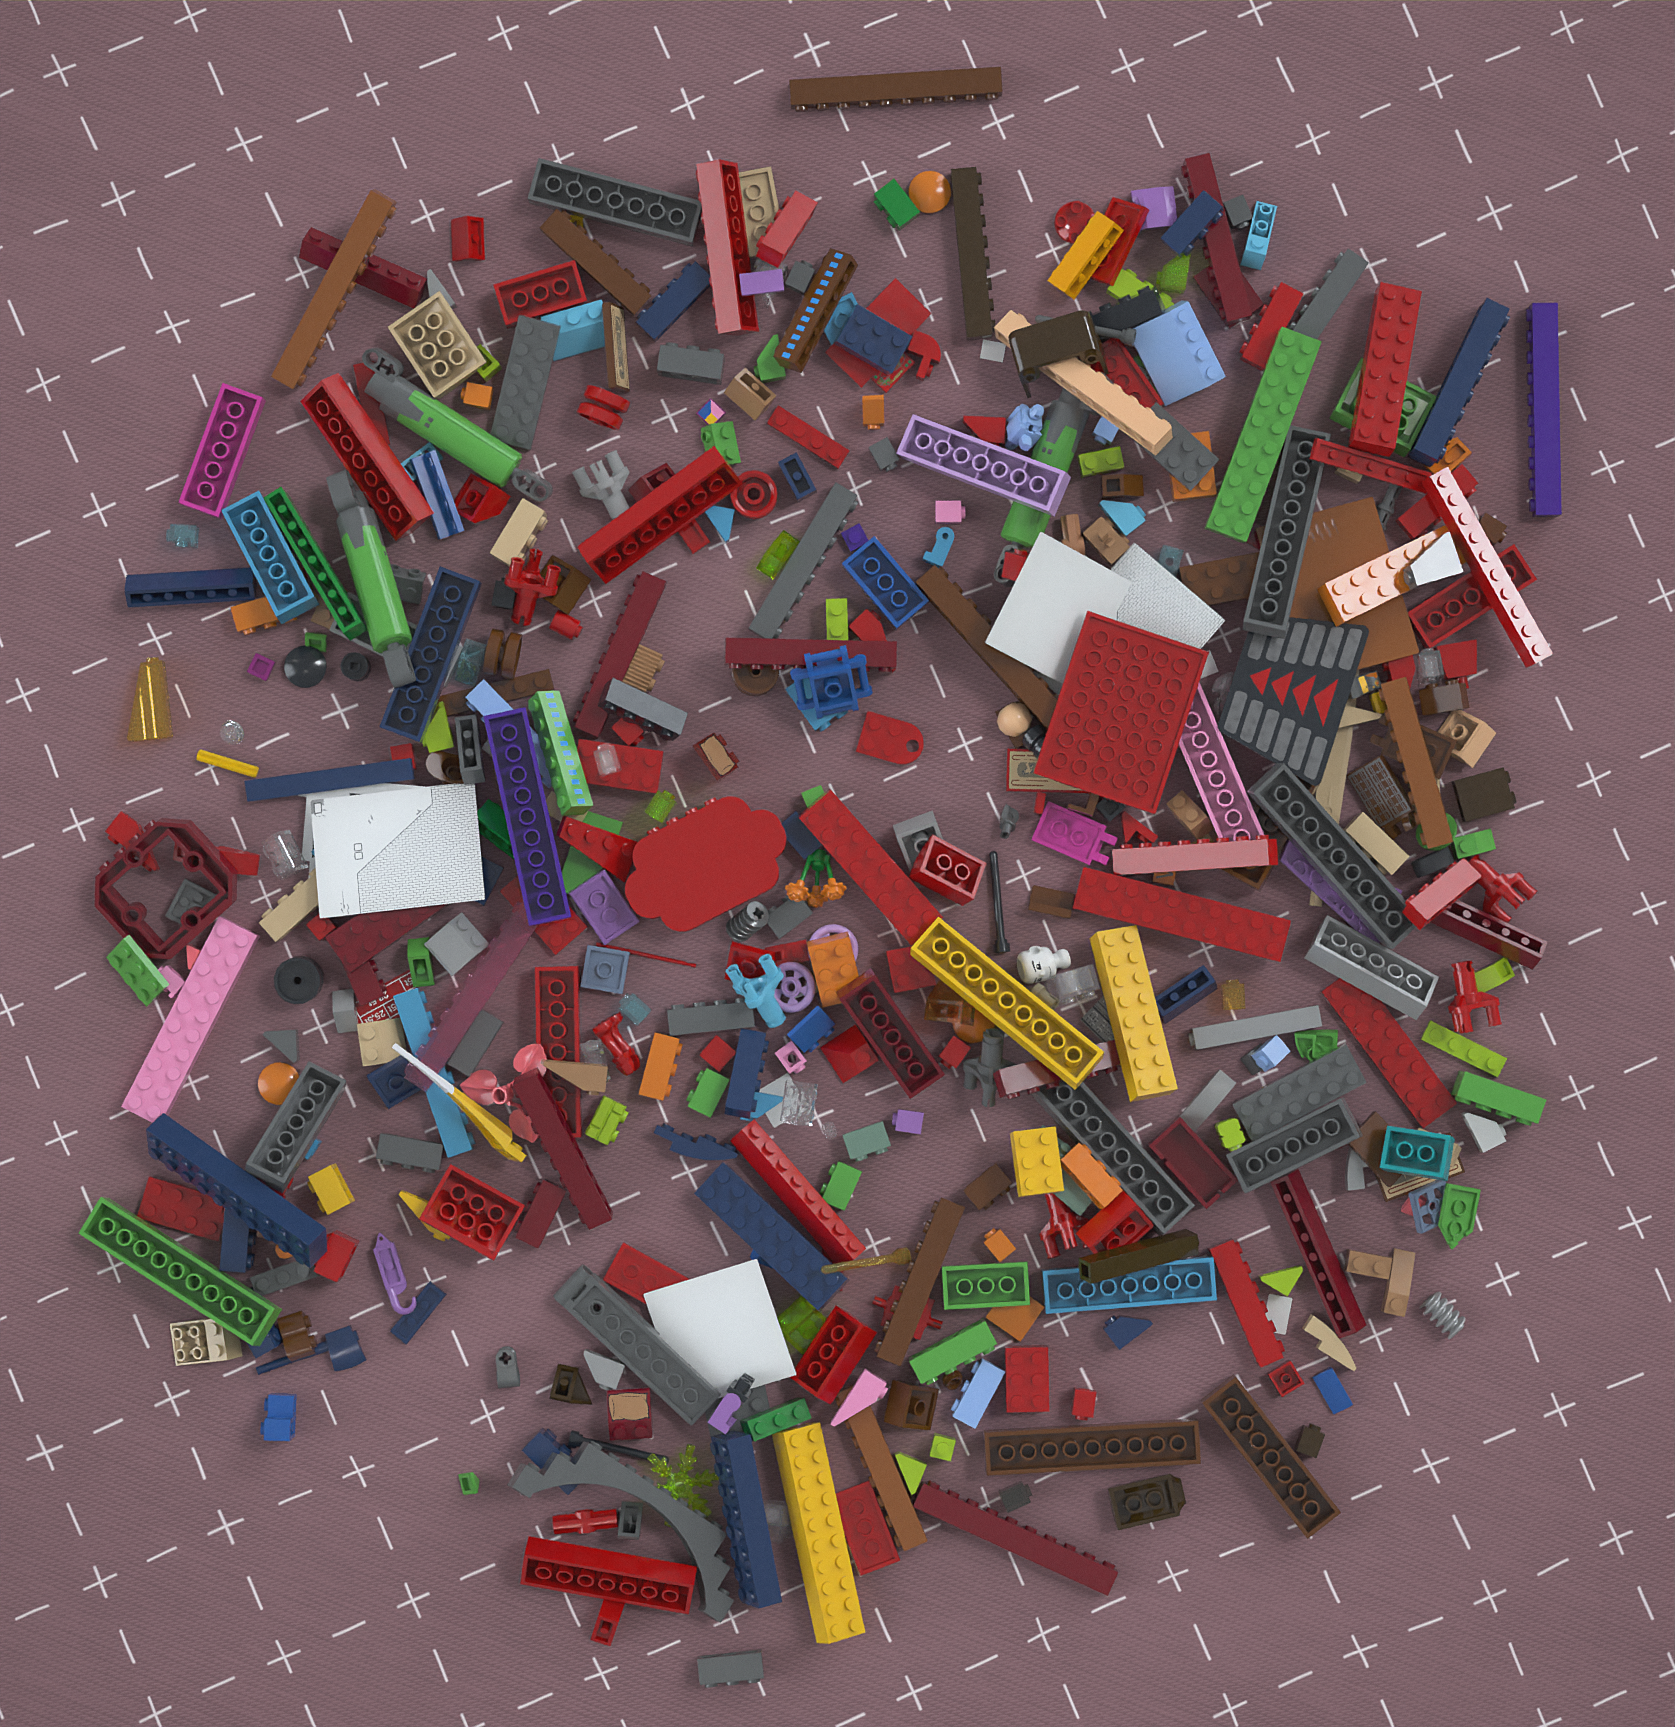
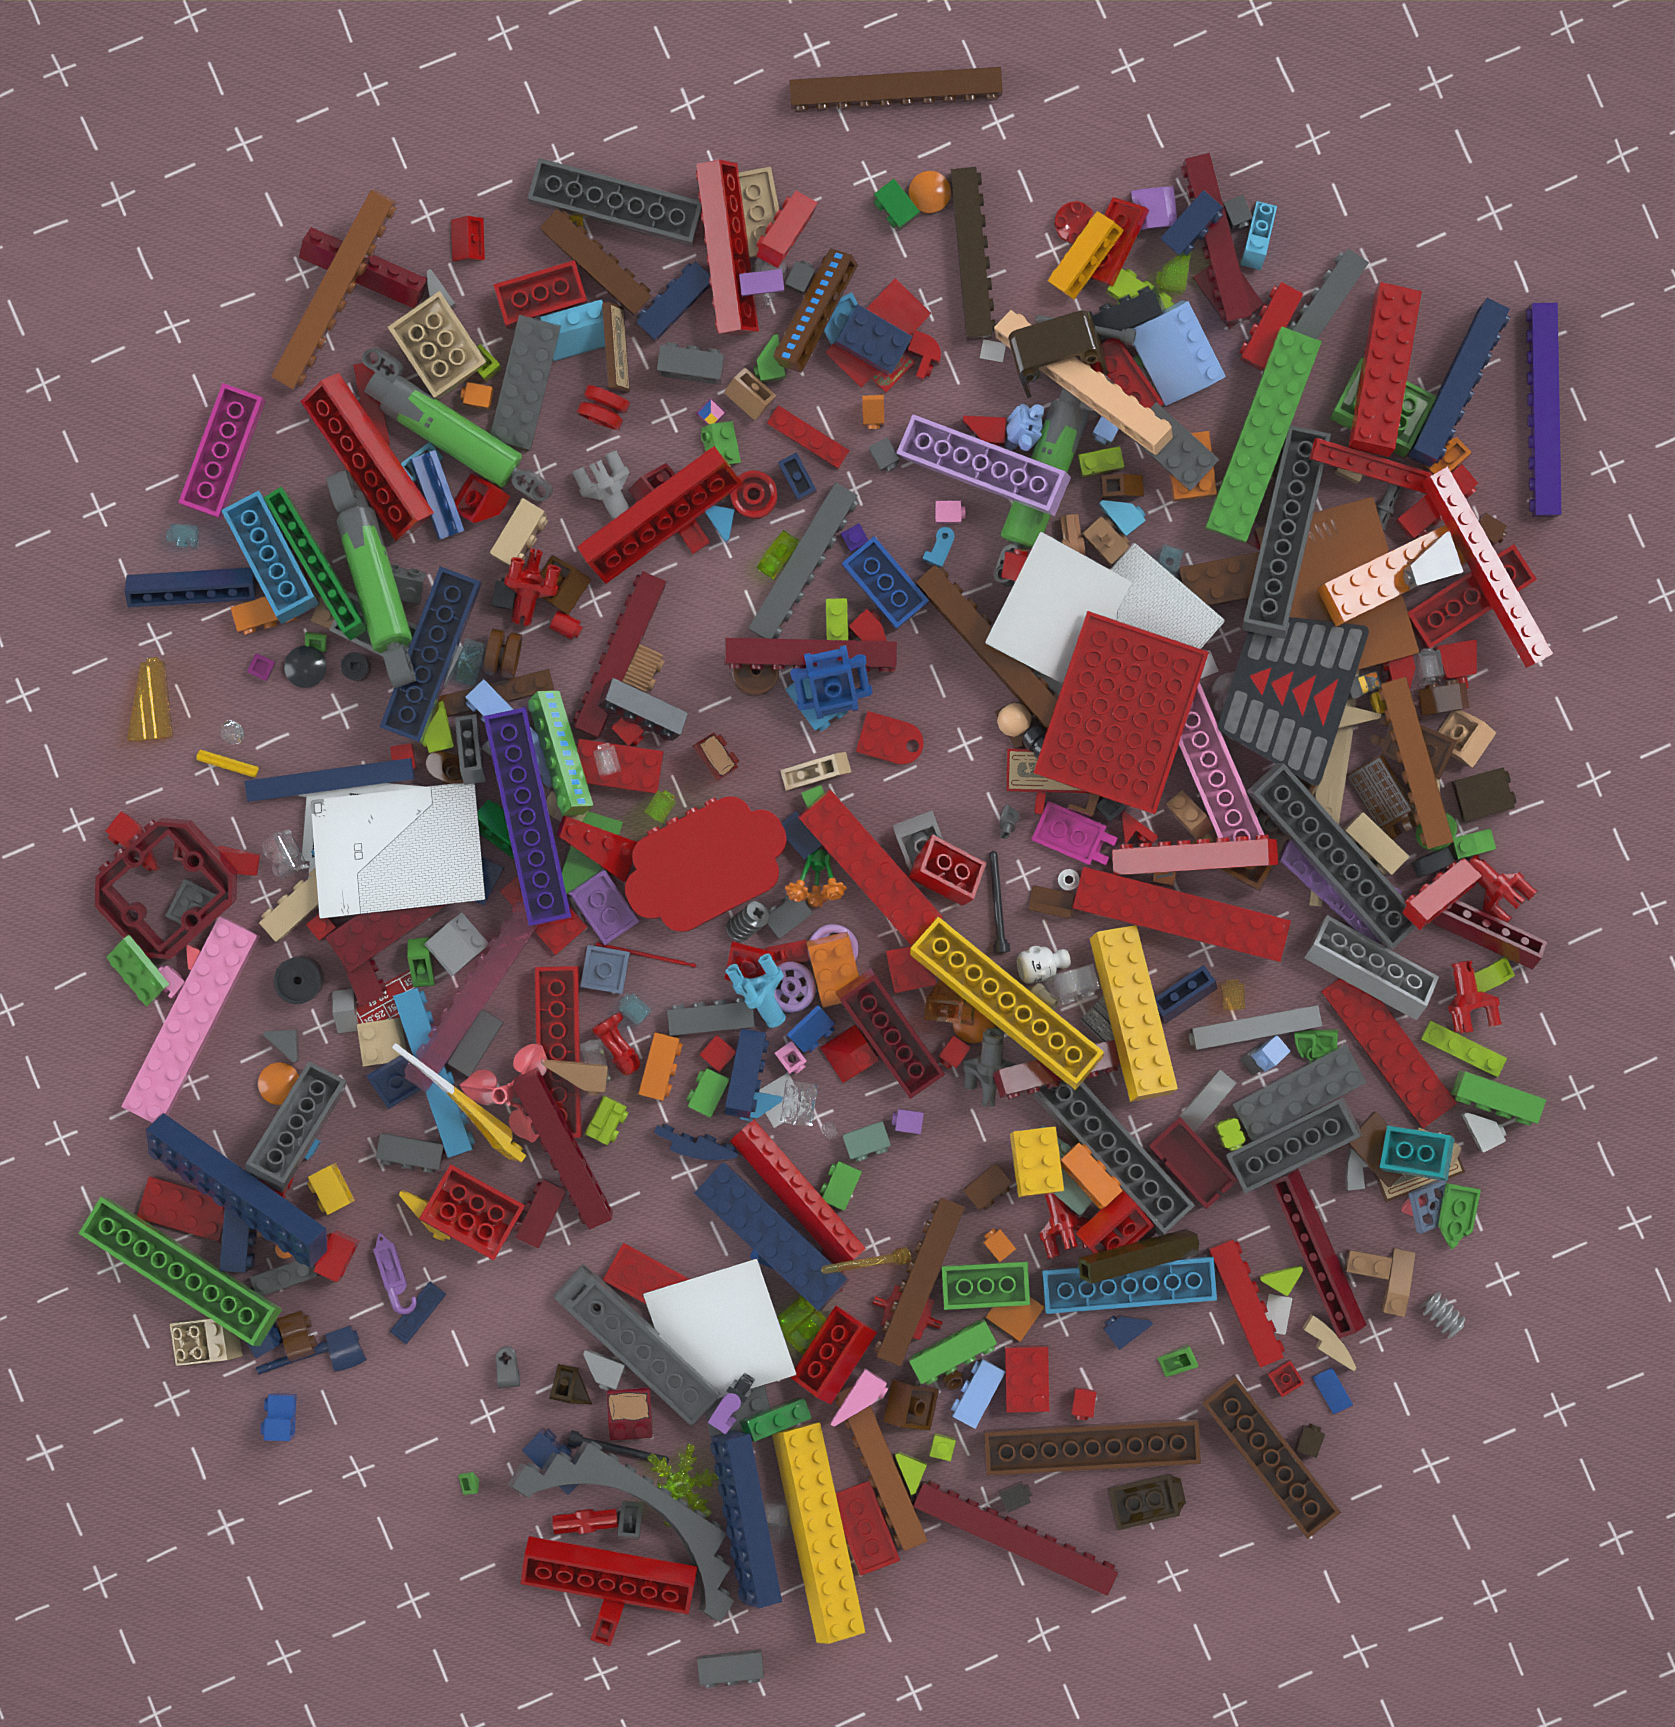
(816, 771): none -> tan slope
(1061, 879): none -> white plate
(1178, 1361): none -> bright green slope

